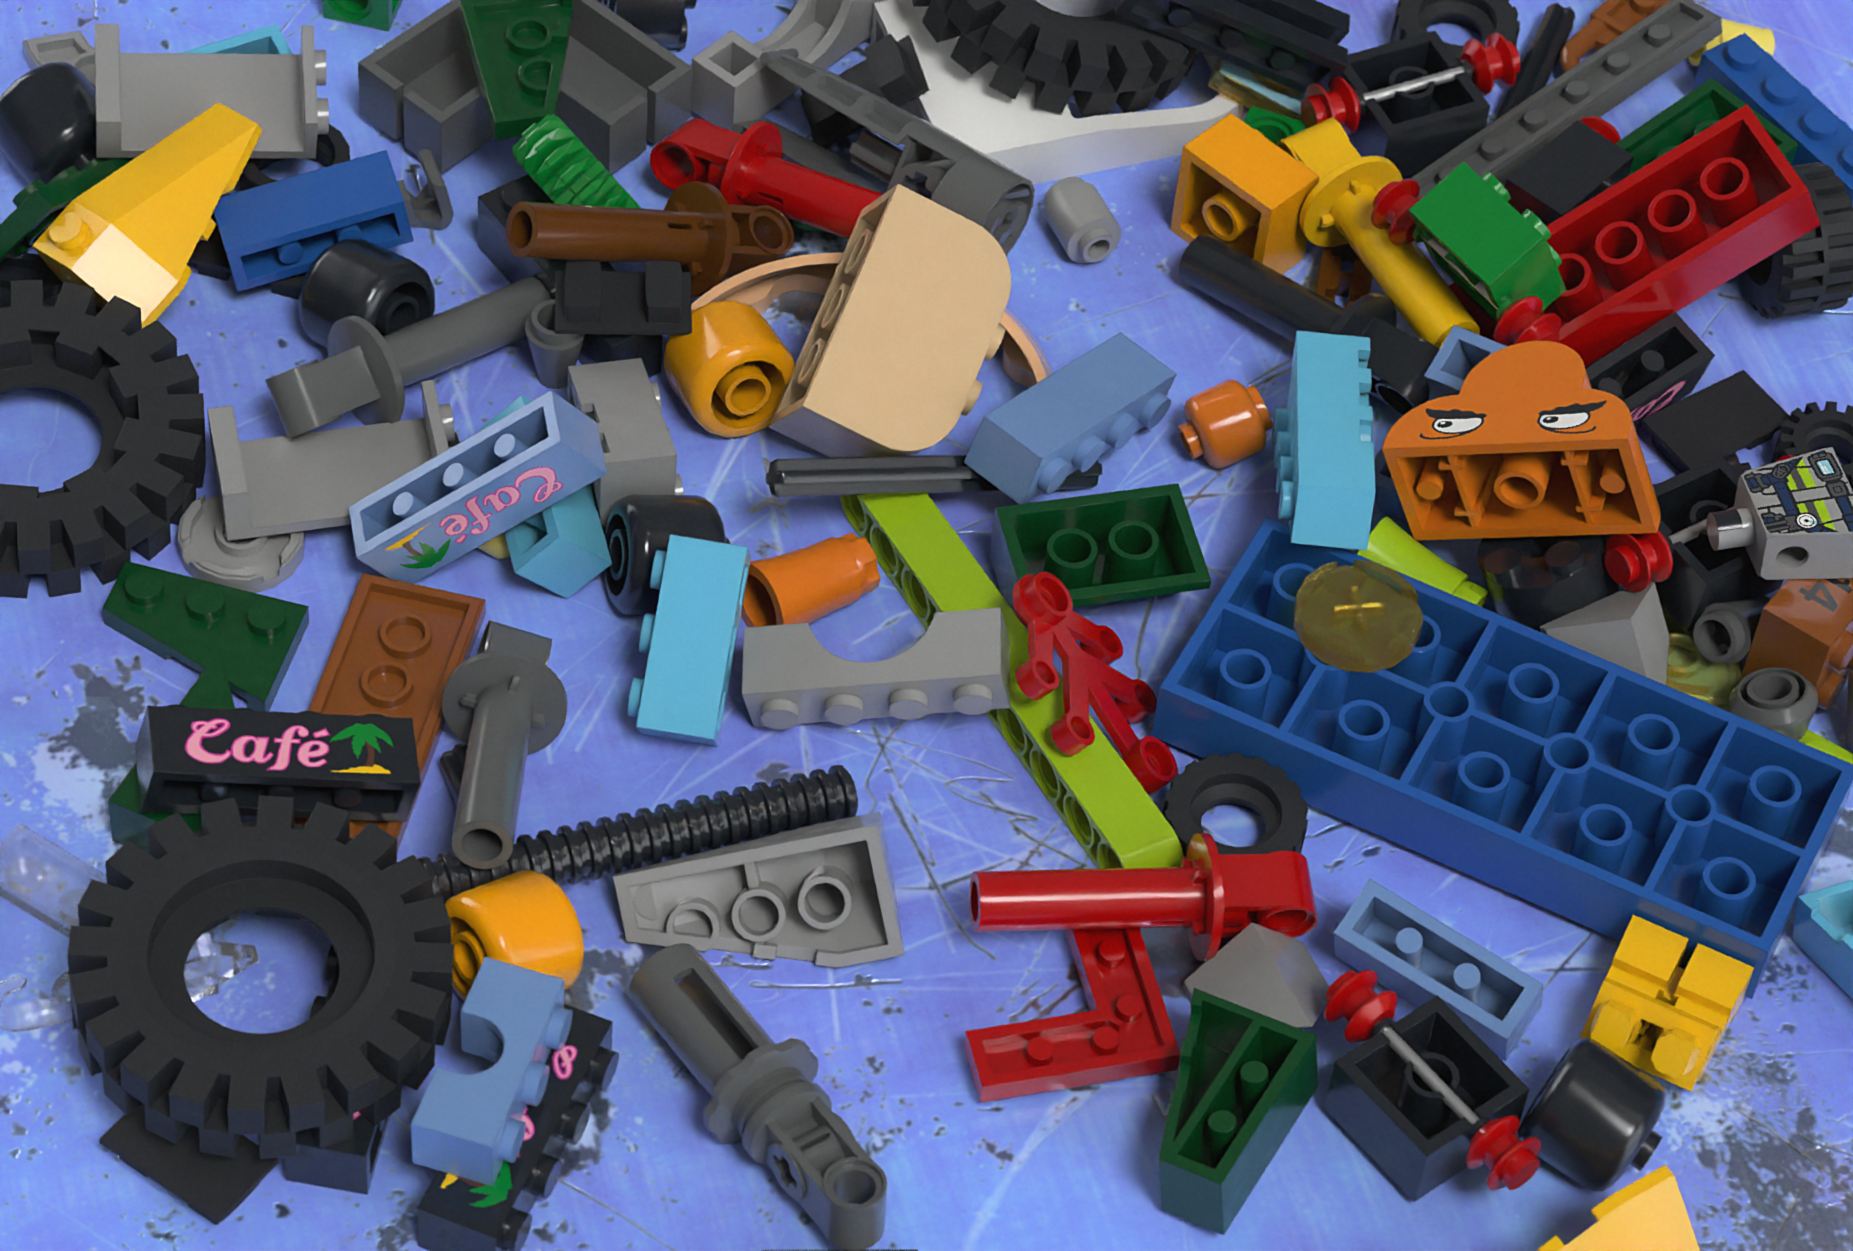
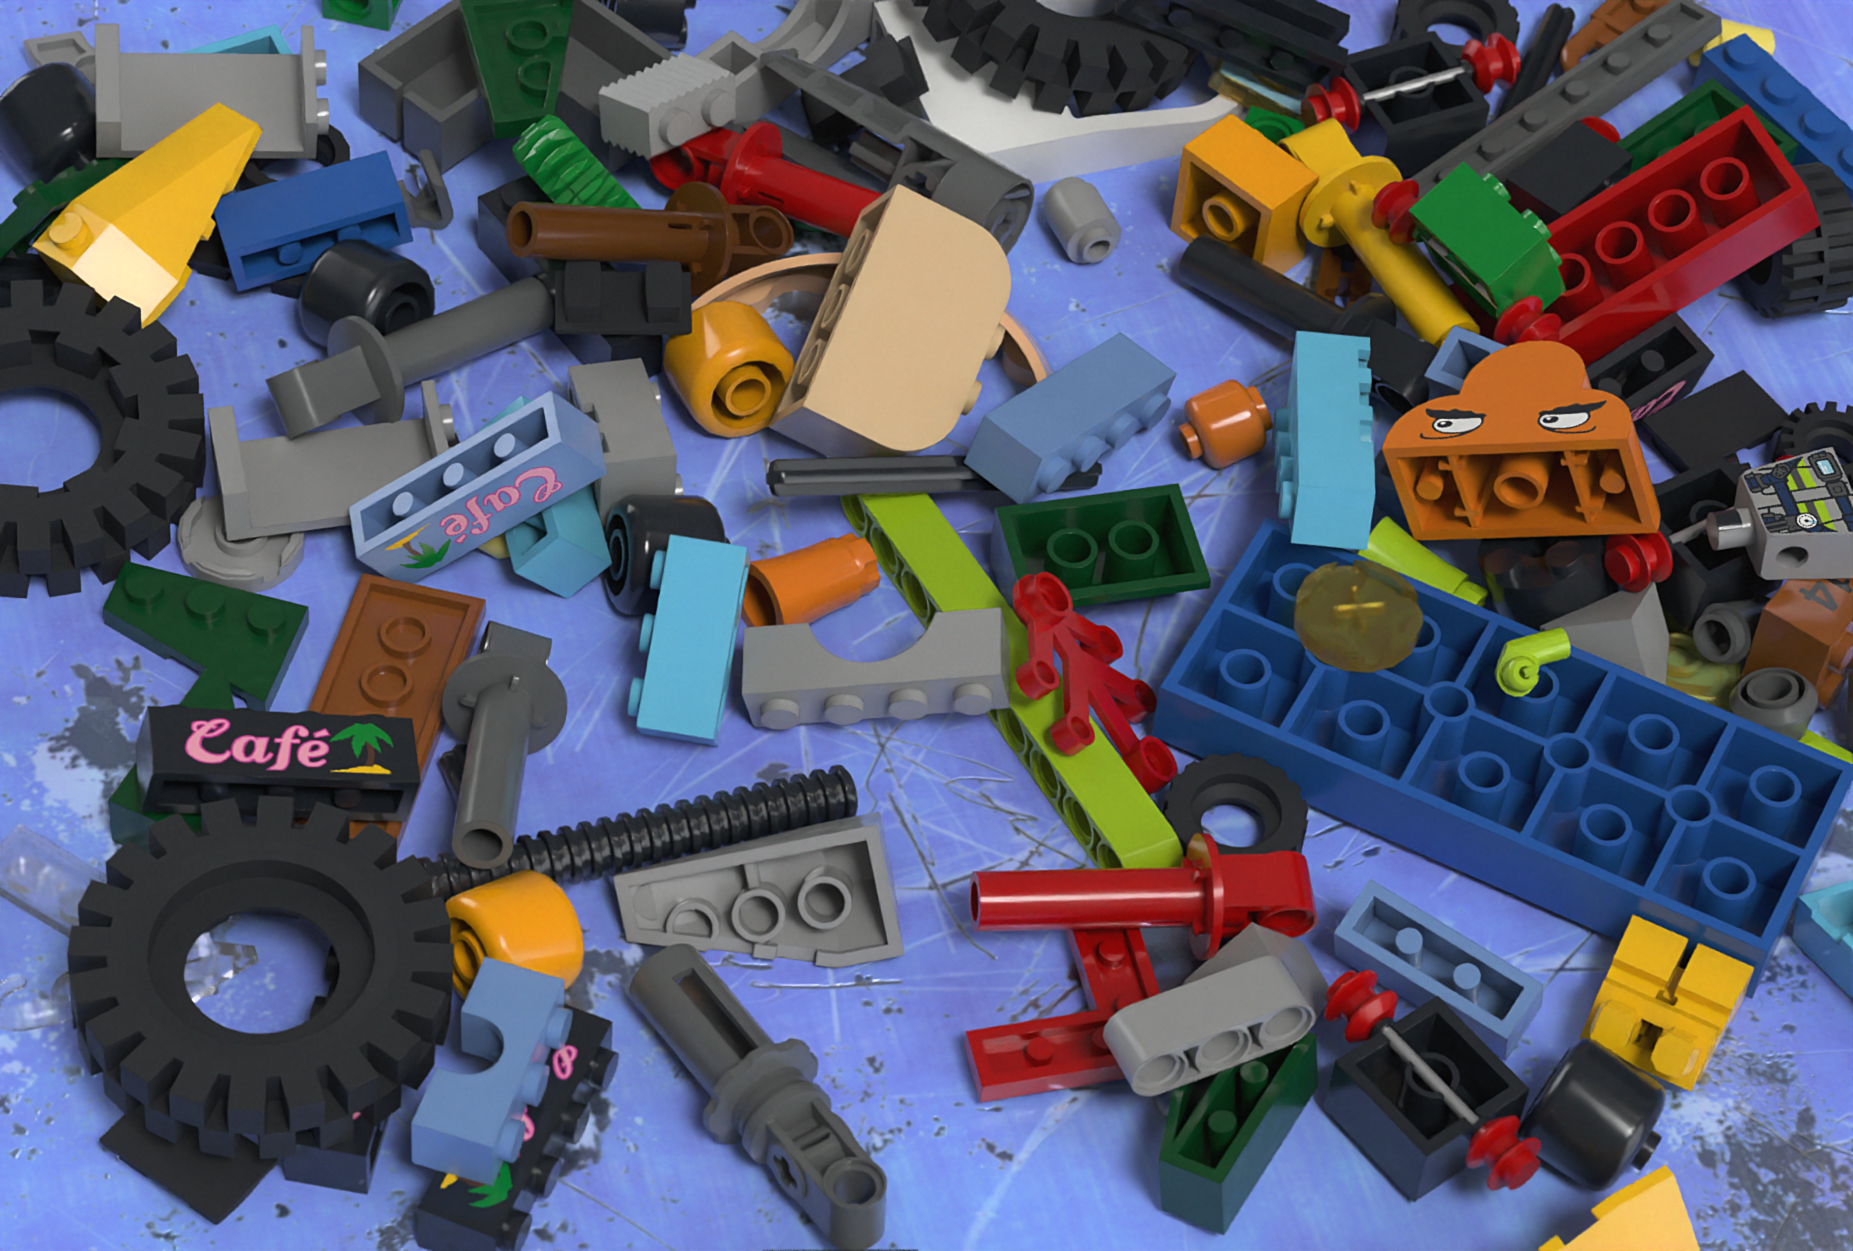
(551, 351): dark grey cone -> none
(667, 105): none -> light grey brick
(1208, 1025): none -> light grey beam
(1523, 656): none -> lime arm

